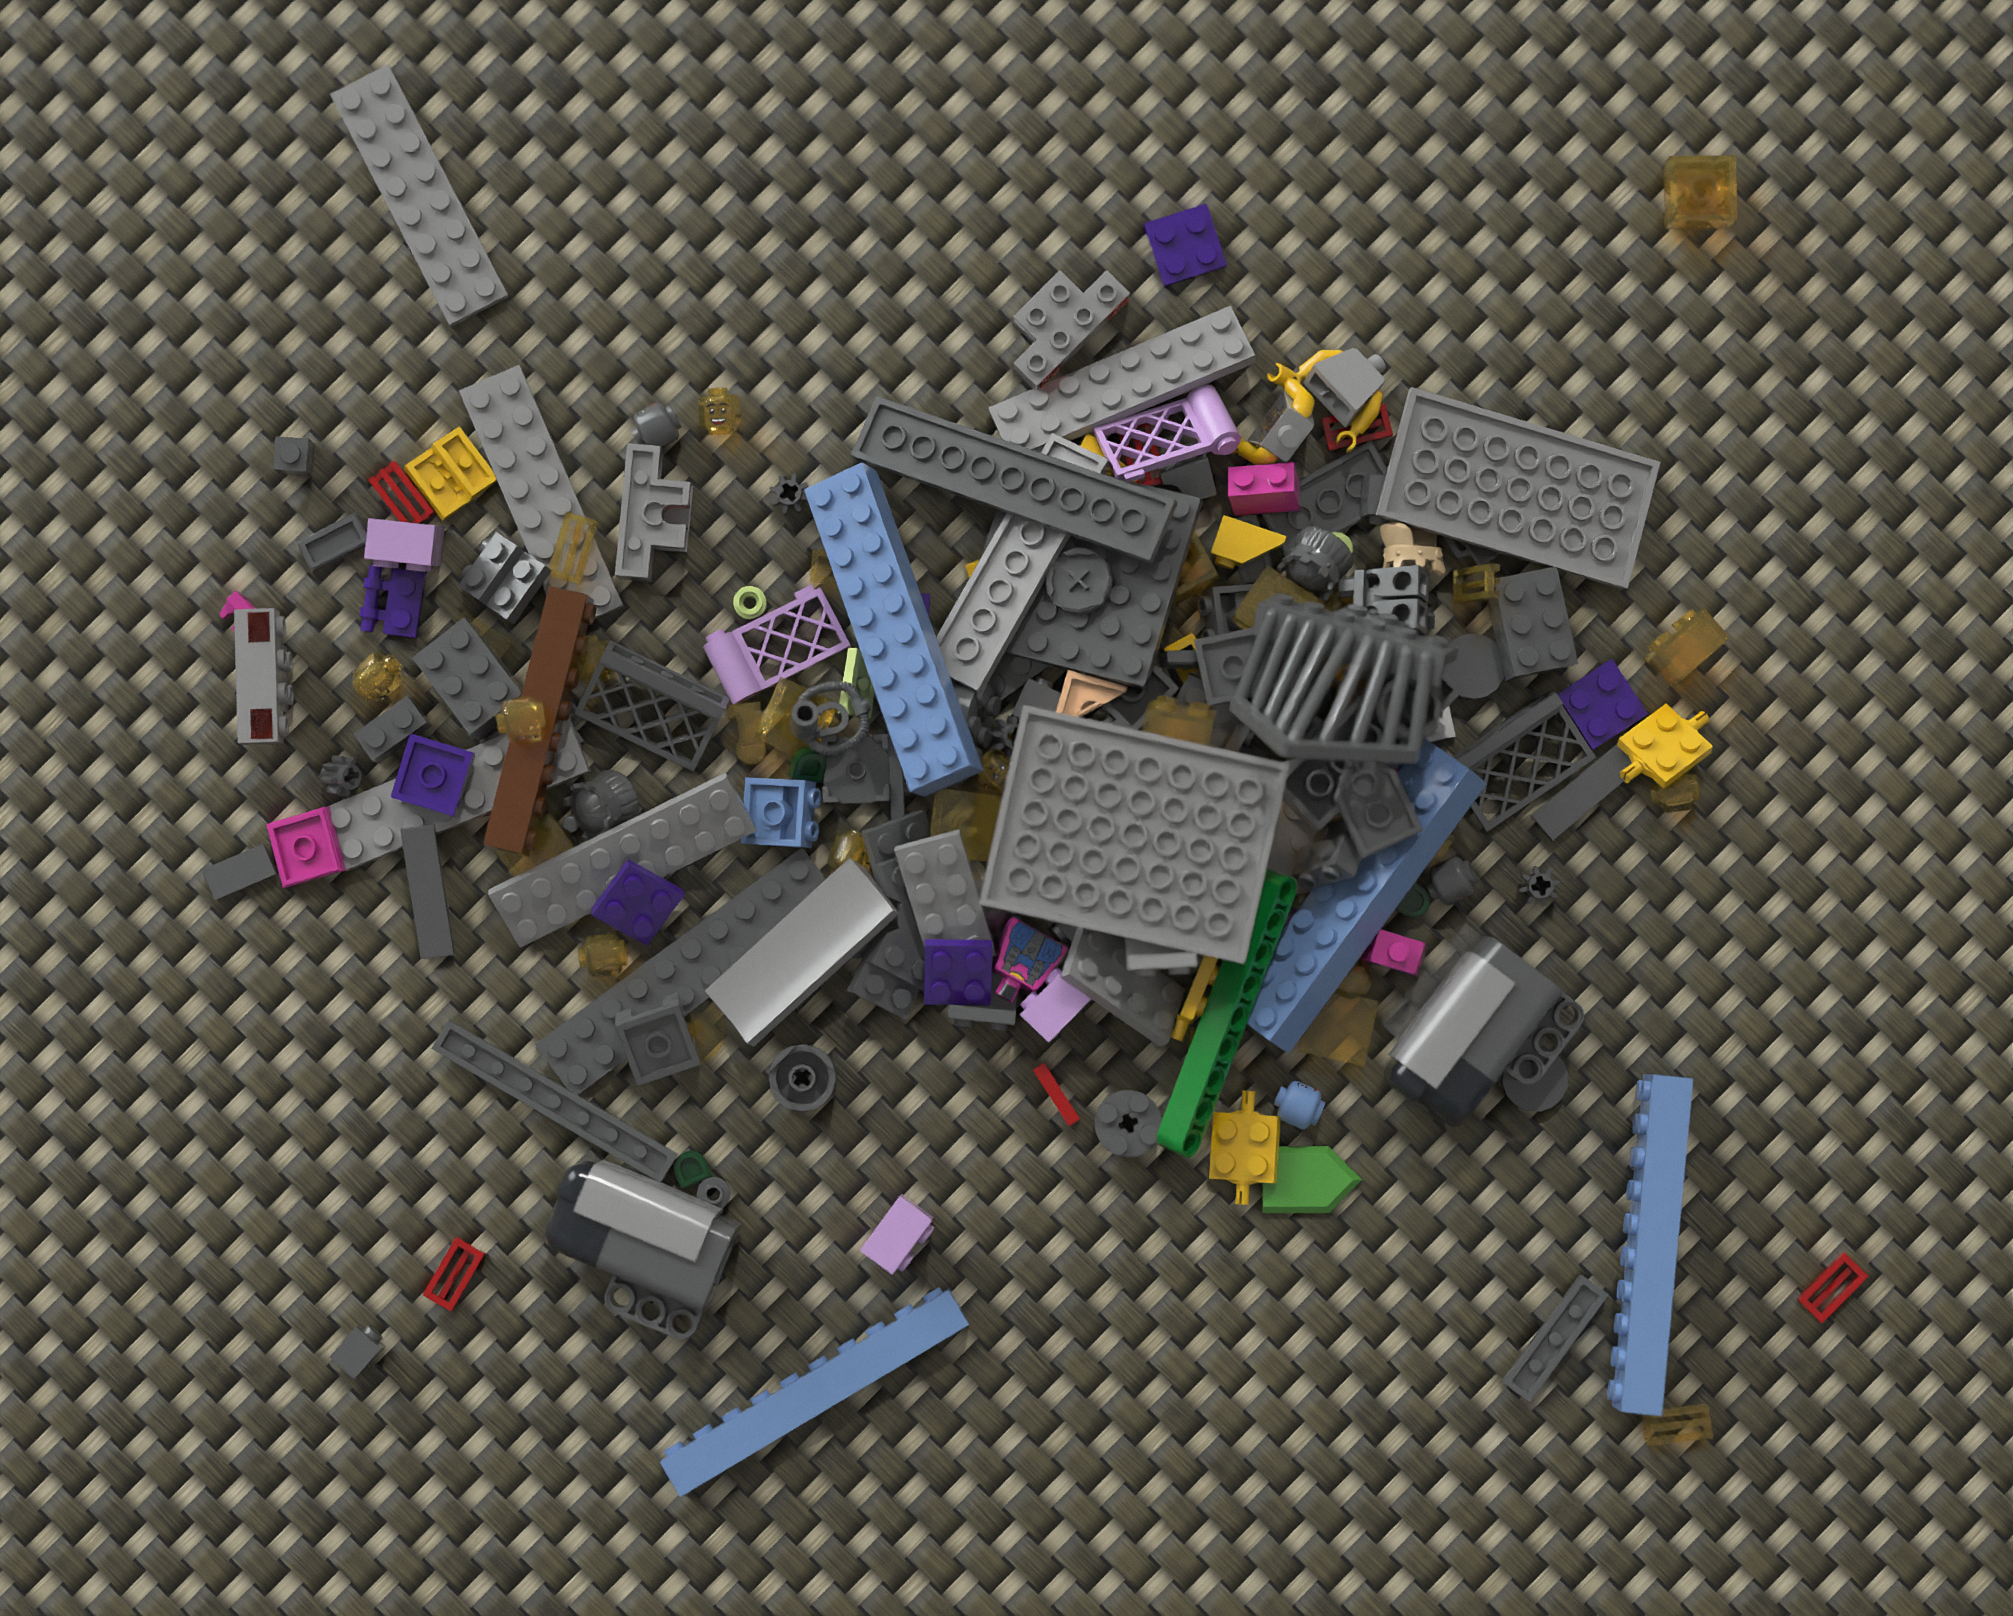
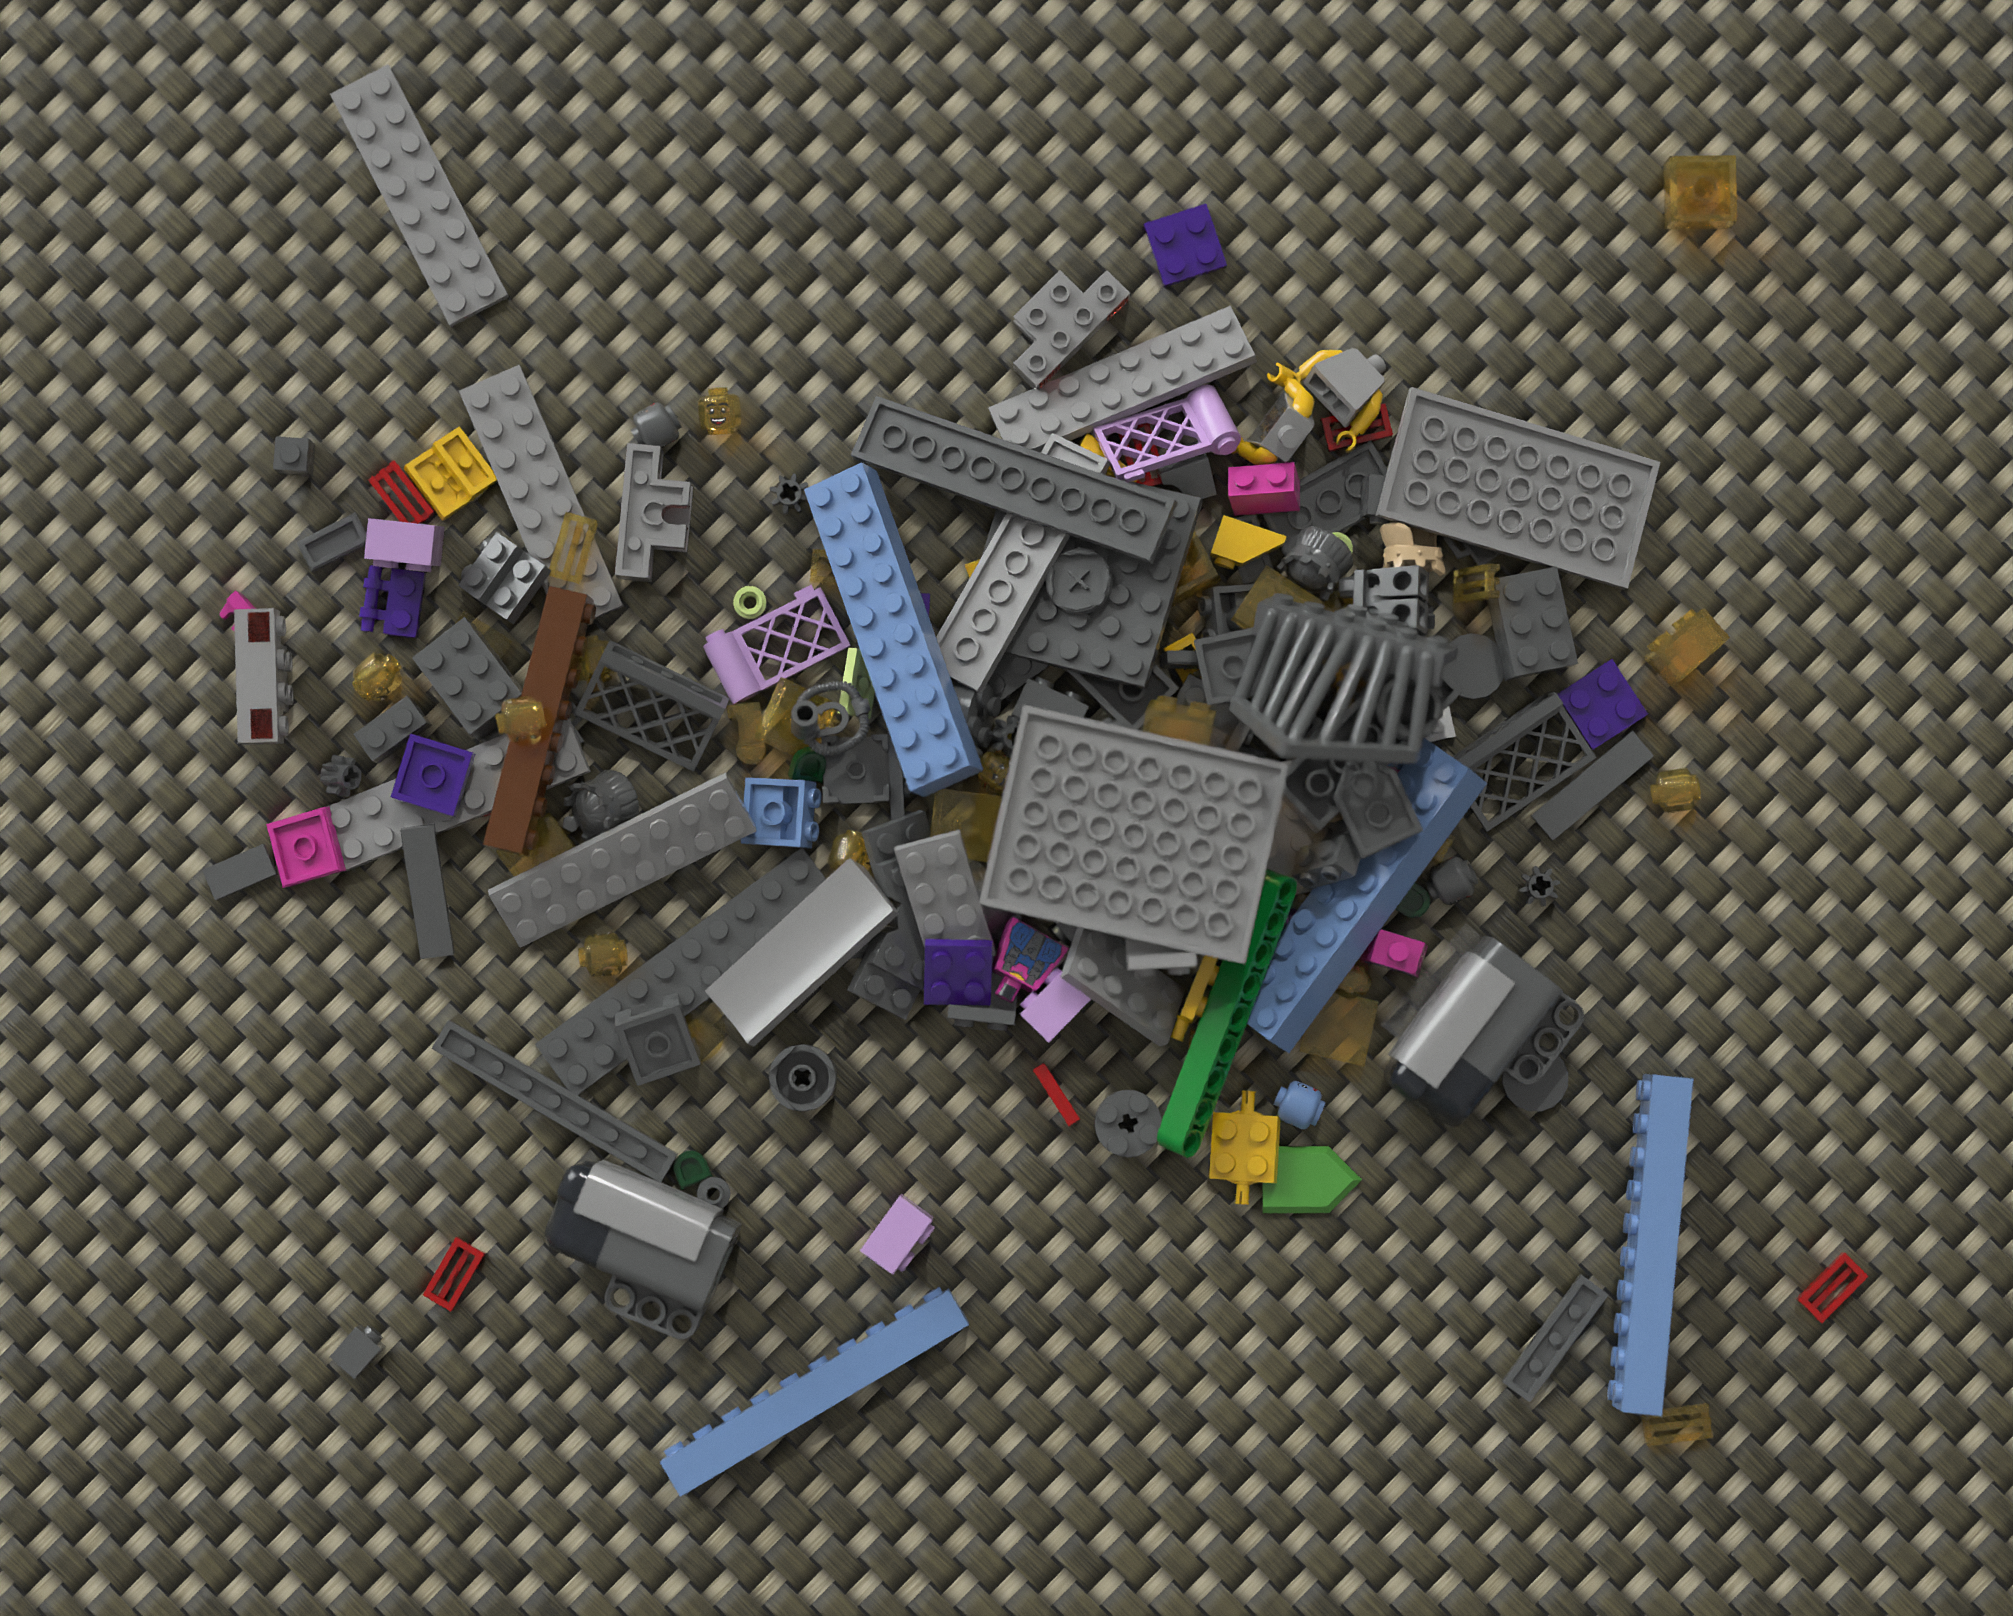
(637, 902): dark purple plate -> none
(1086, 693): light nougat tile -> none
(1664, 746): yellow plate -> none

